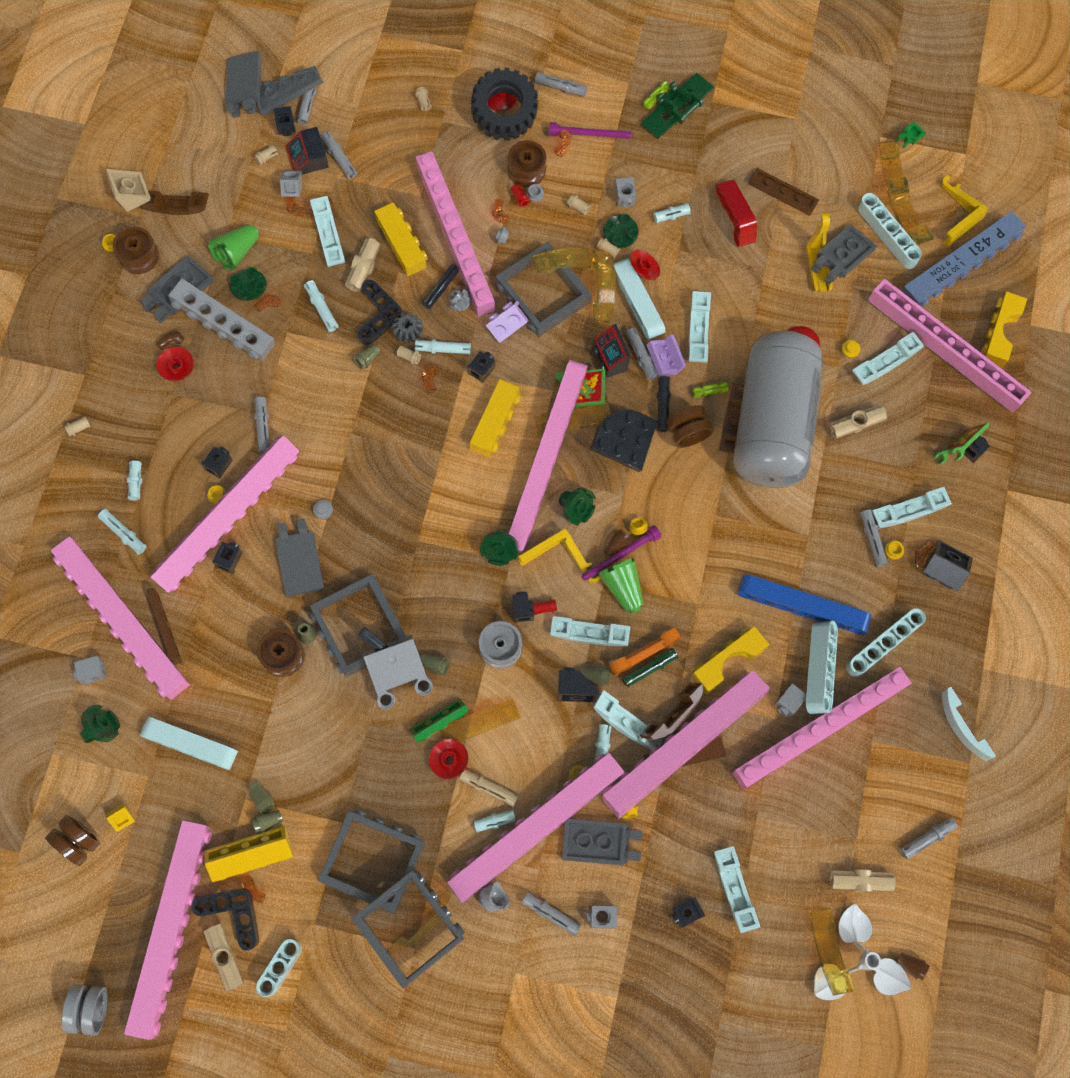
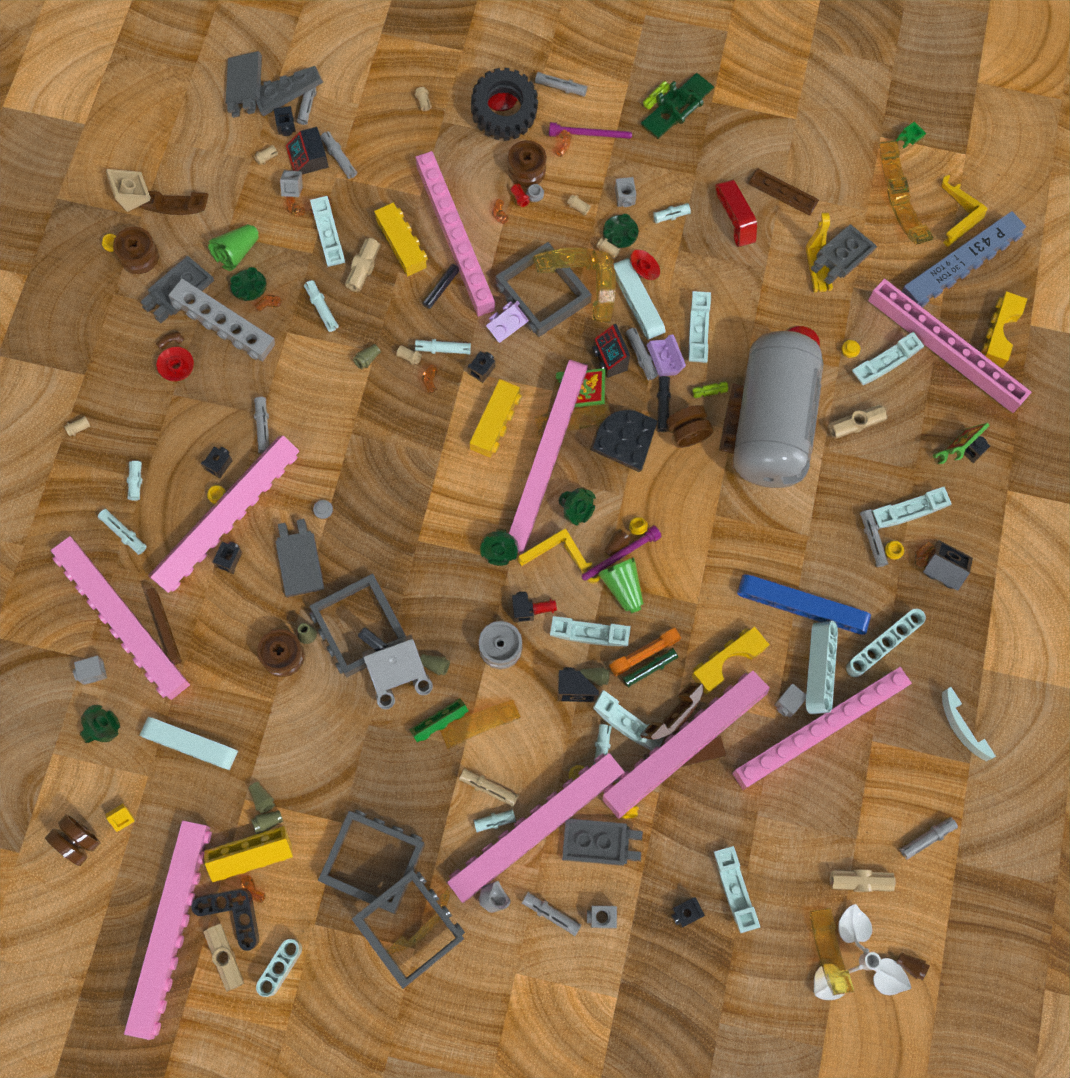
(84, 1010): light grey wheel -> none
(385, 310): black beam -> none
(401, 324): dark grey gear -> none
(440, 754): red dish -> none
(459, 300): light grey gear -> none
(502, 235): light grey plate -> none
(897, 234): light aqua beam -> none

